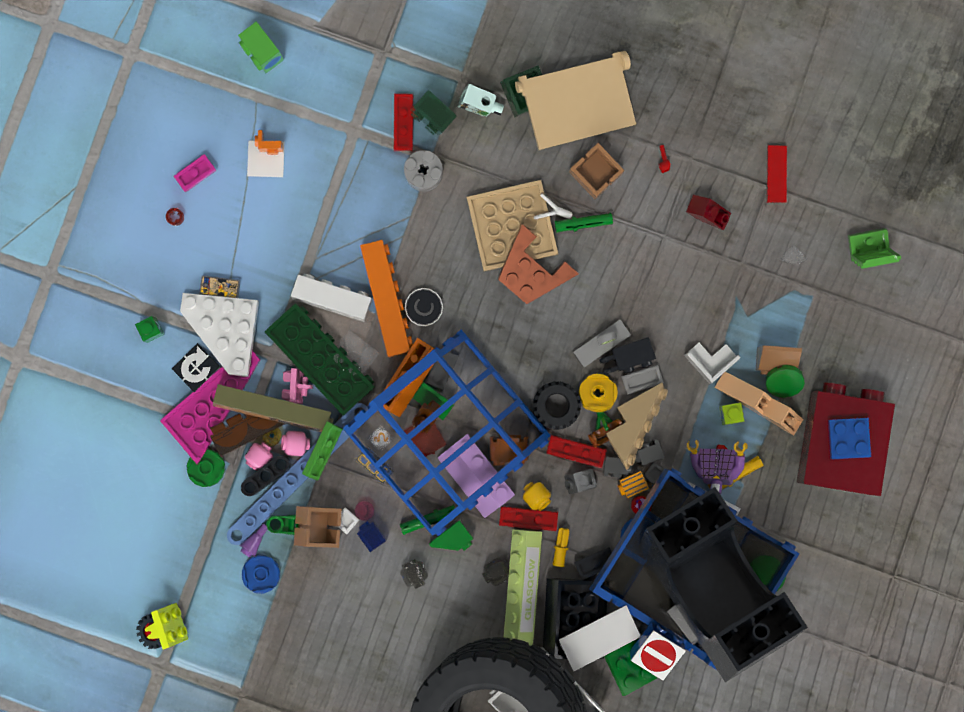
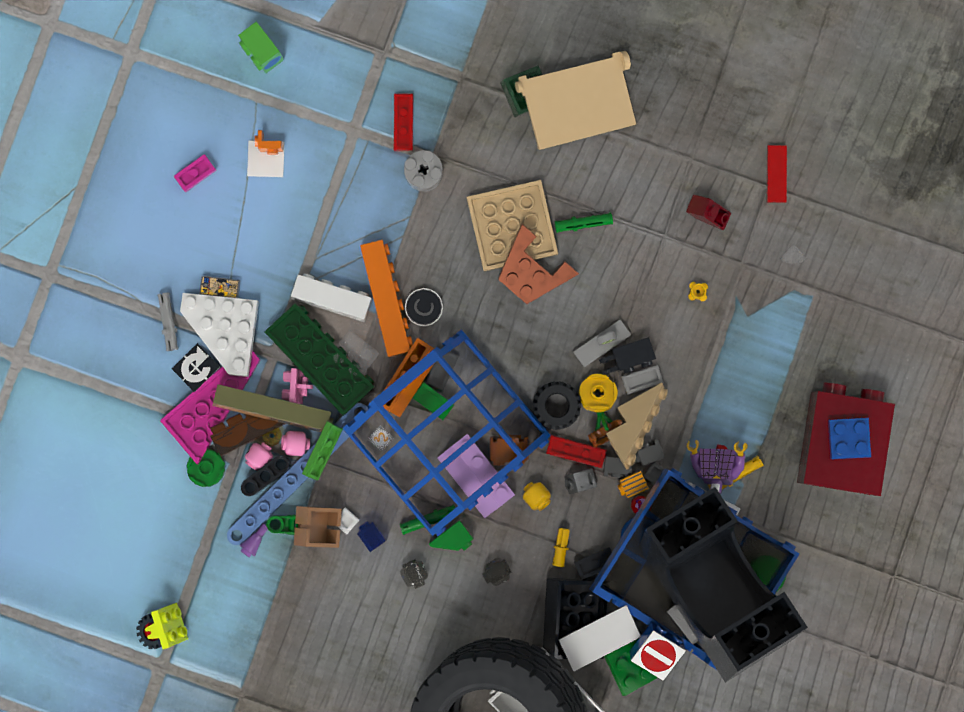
(149, 329): green brick -> none
(169, 330): none -> light grey pin
(171, 212): clear red bush -> none
(261, 574): blue tile -> none
(364, 510): clear pink tile -> none
(365, 463): clear tile -> none
(424, 412): reddish brown hips -> none
(428, 442): clear red piece -> none
(432, 113): clear green brick -> none
(472, 98): light aqua torso -> none
(522, 585): yellowish green brick -> none
(528, 518): red tile -> none
(556, 210): white plant -> none
(597, 172): medium nougat piece -> none
(664, 166): red hand -> none
(699, 296): none -> yellow plate
(711, 366): white panel -> none
(731, 413): lime brick -> none
(759, 402): light nougat slope -> none
(774, 356): medium nougat slope -> none
(785, 381): green tile -> none
(871, 248): bright green plate -> none

